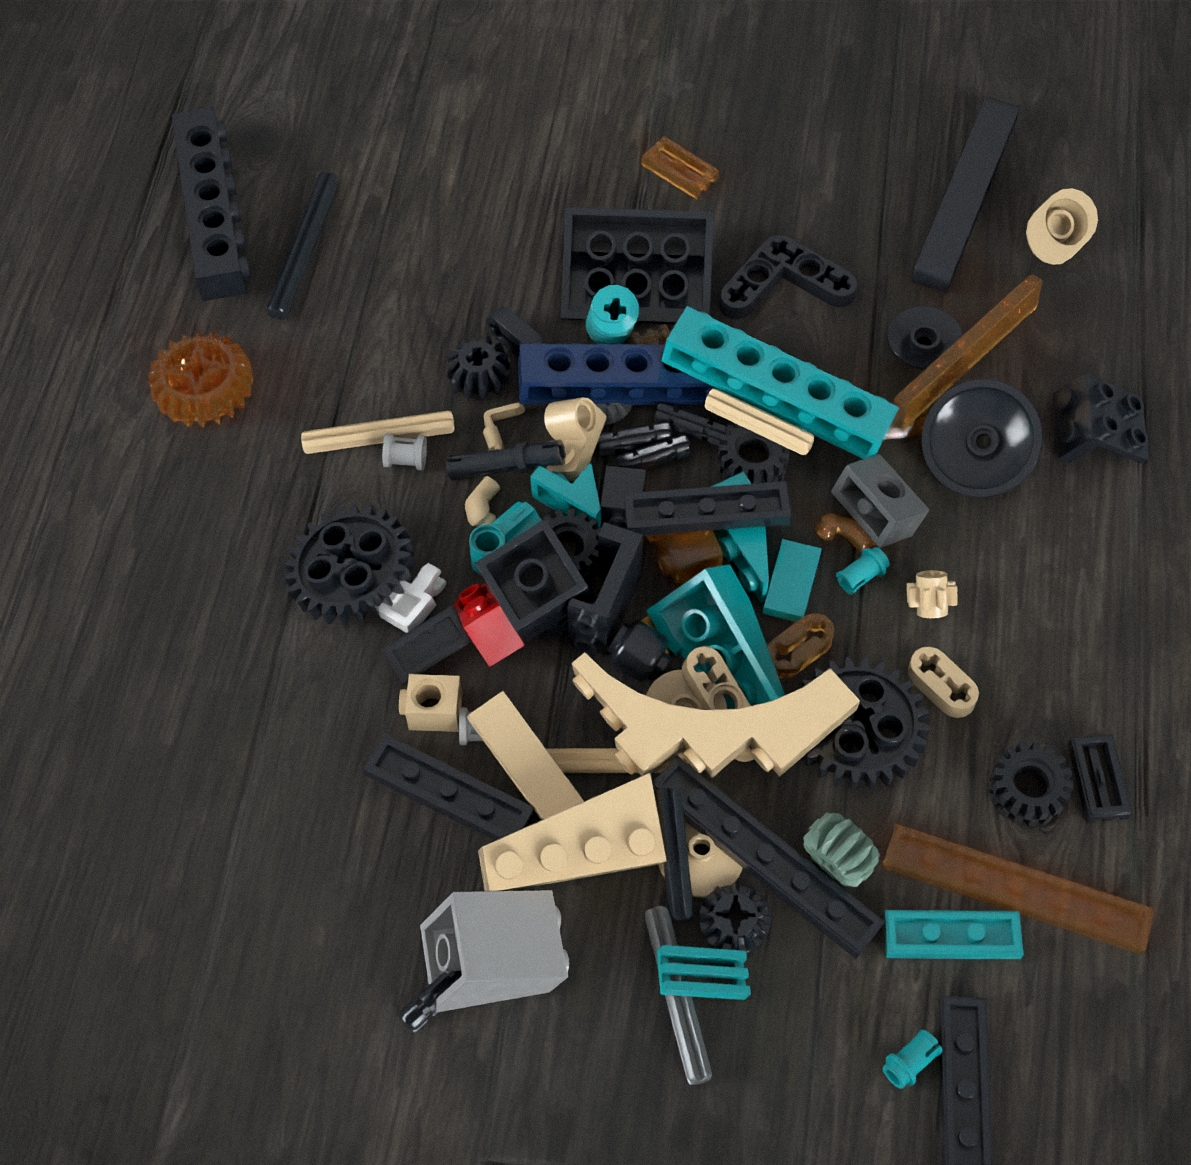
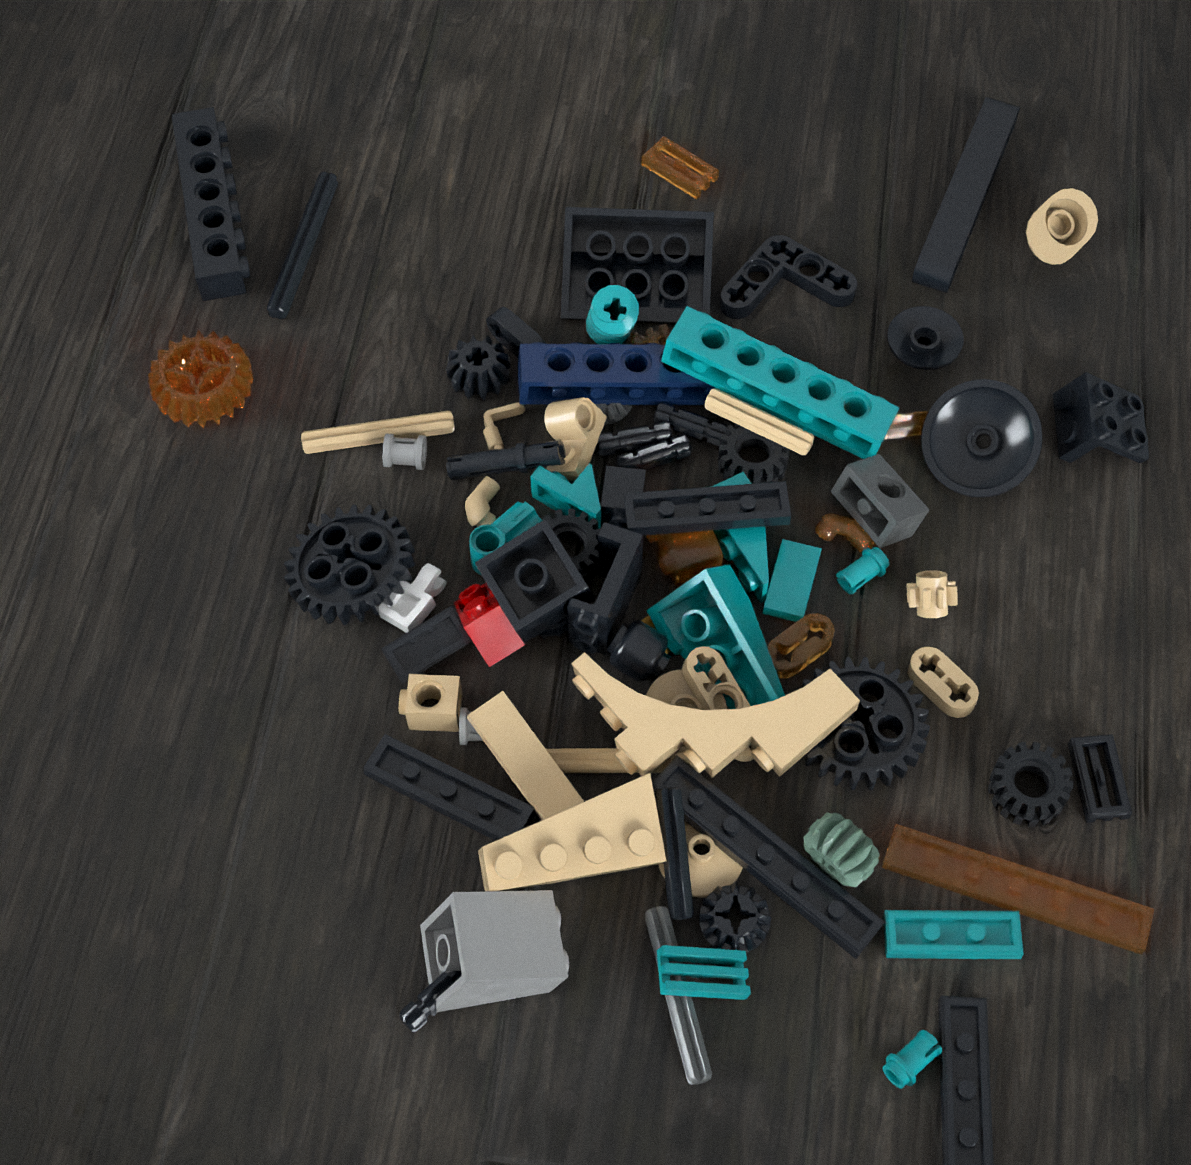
(966, 352): clear orange tile -> none

